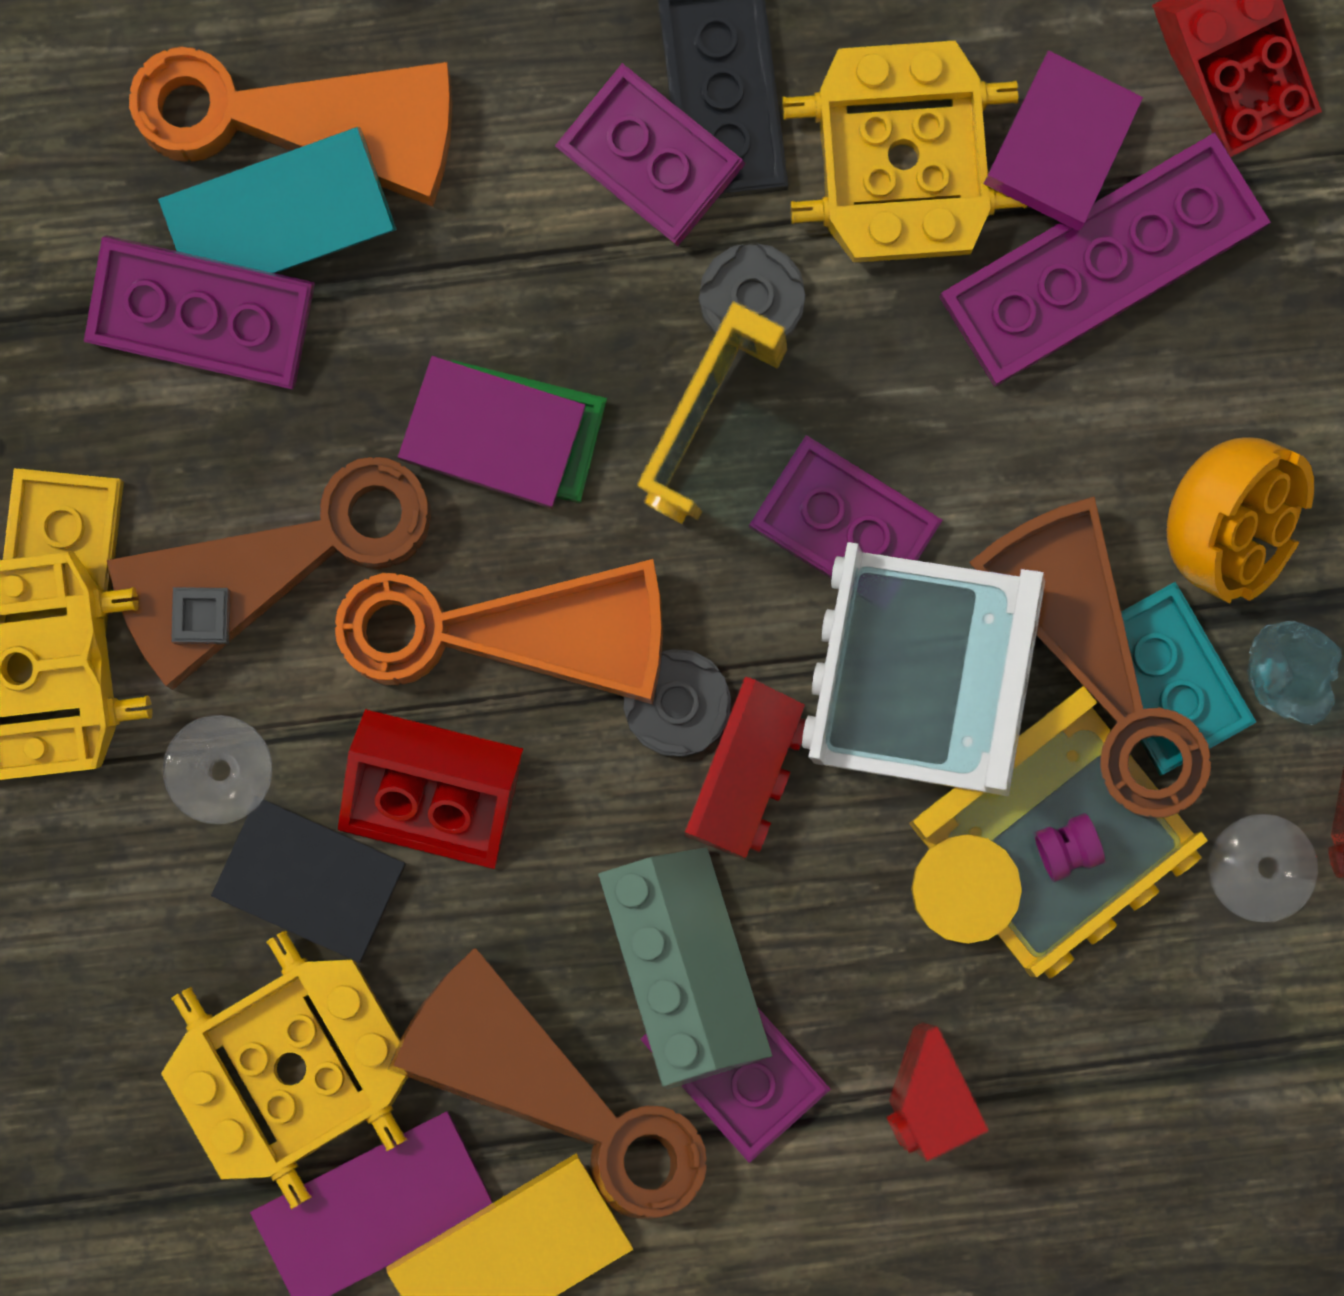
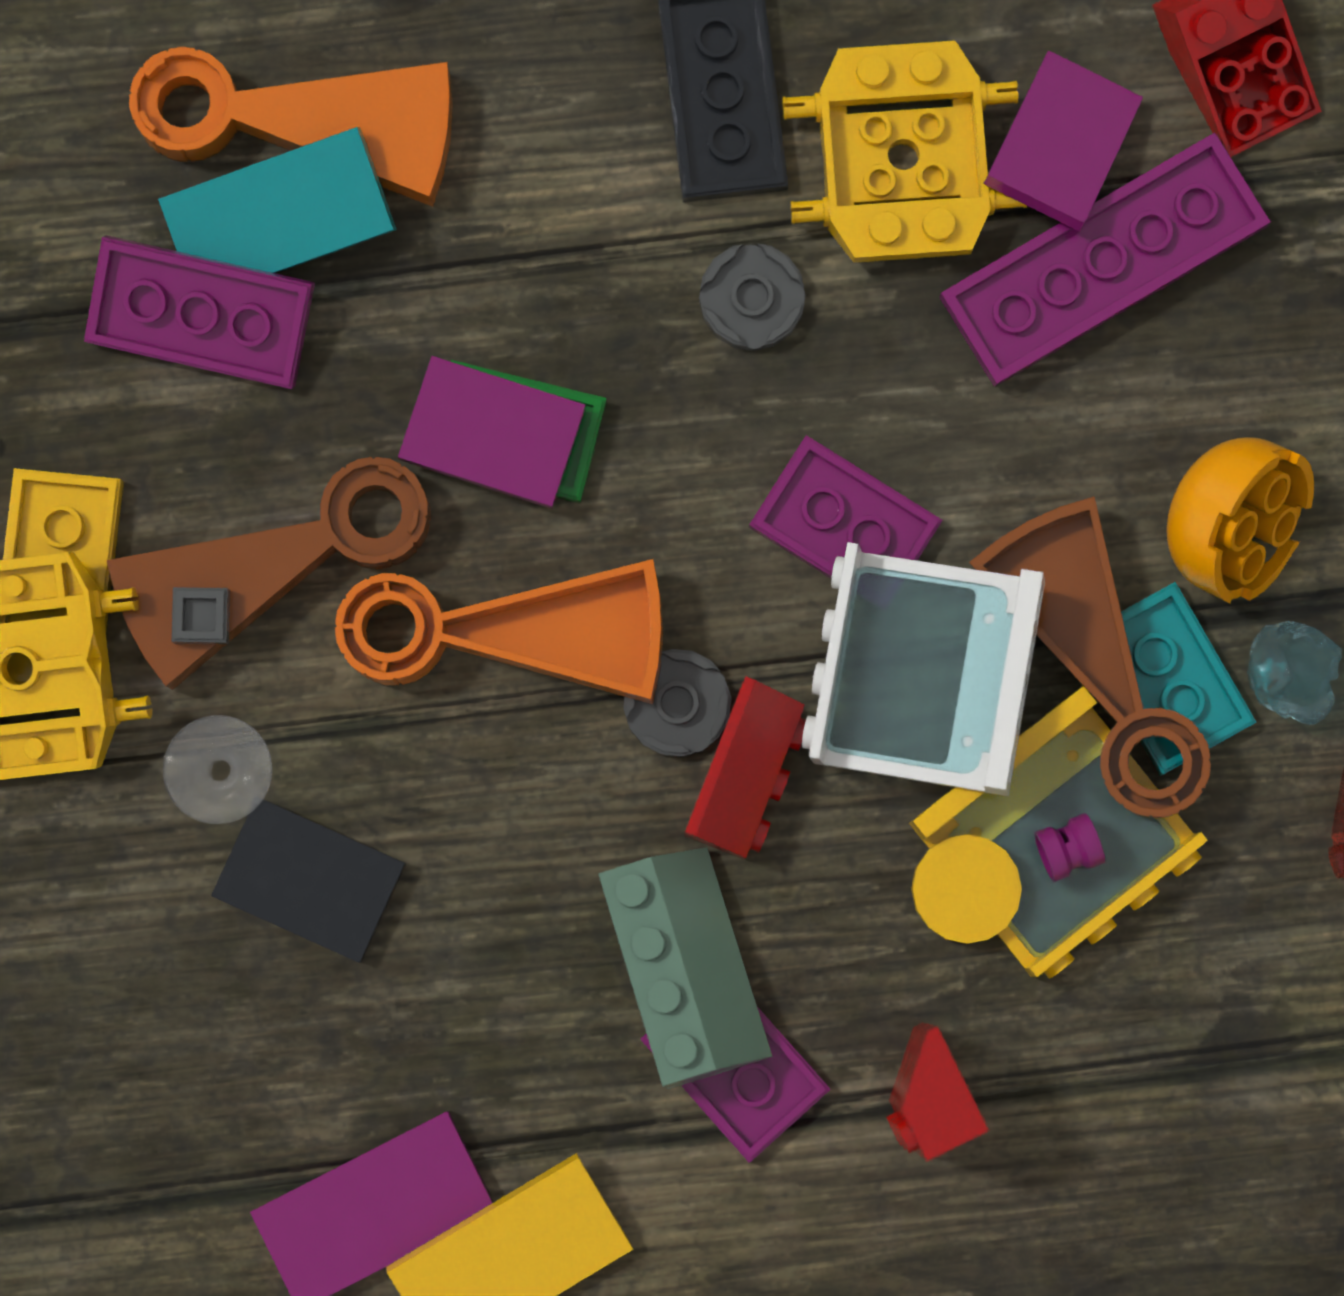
(255, 1038): yellow piece -> none
(429, 788): red slope -> none
(490, 1050): dark orange piece -> none
(650, 154): magenta tile -> none
(741, 331): yellow panel -> none
(1236, 872): clear dish -> none

